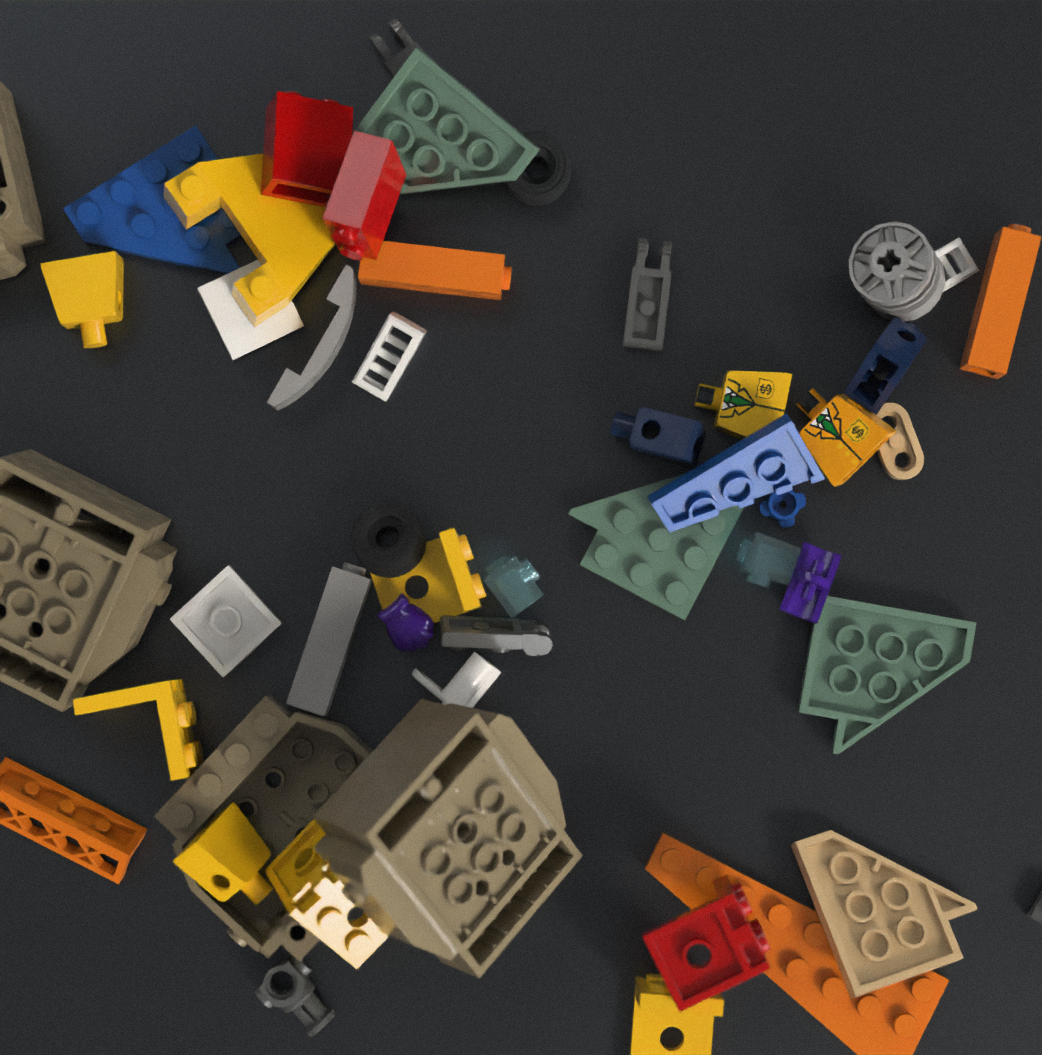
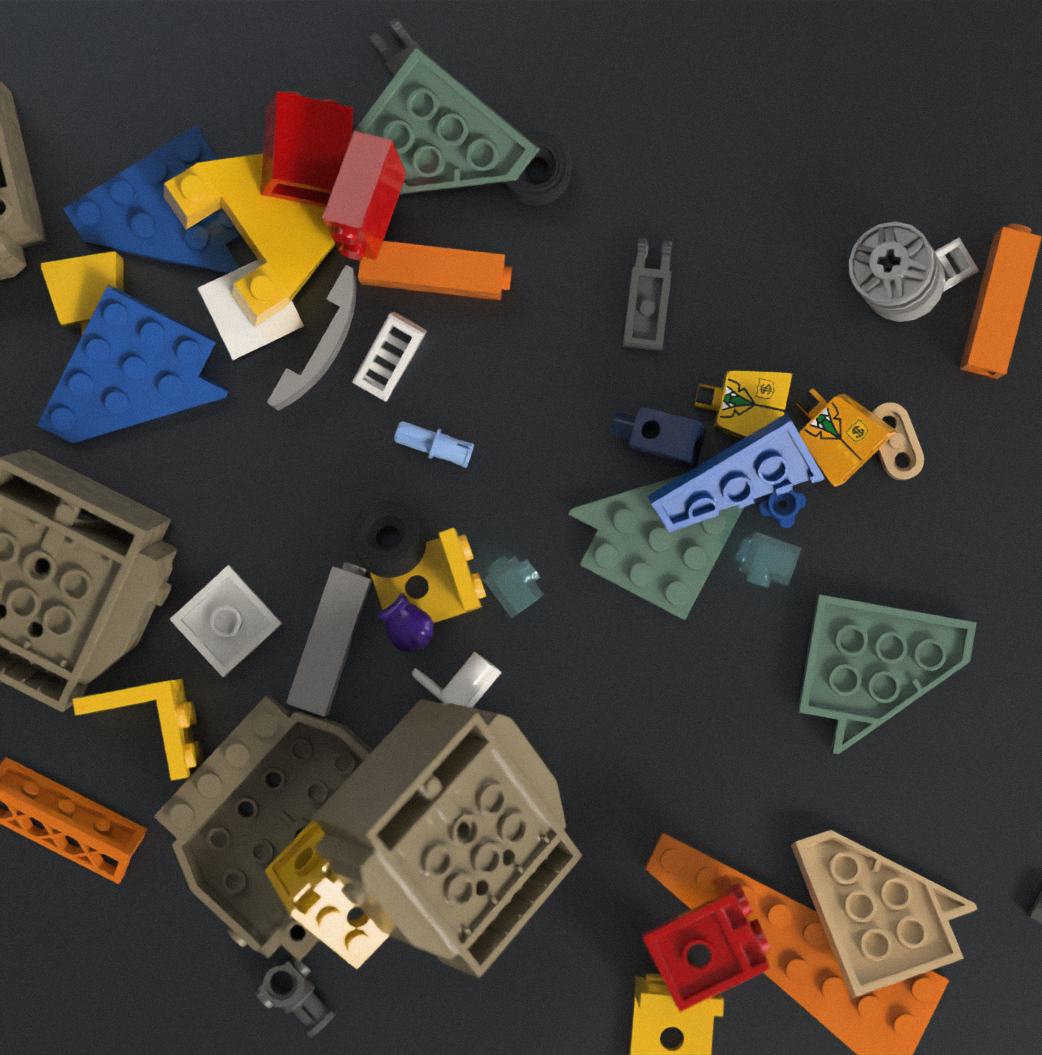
(129, 371): none -> blue wing
(227, 857): yellow torso -> none
(434, 443): none -> light blue axle
(495, 633): dark grey hinge -> none
(810, 583): dark purple hips -> none
(894, 351): dark blue torso -> none

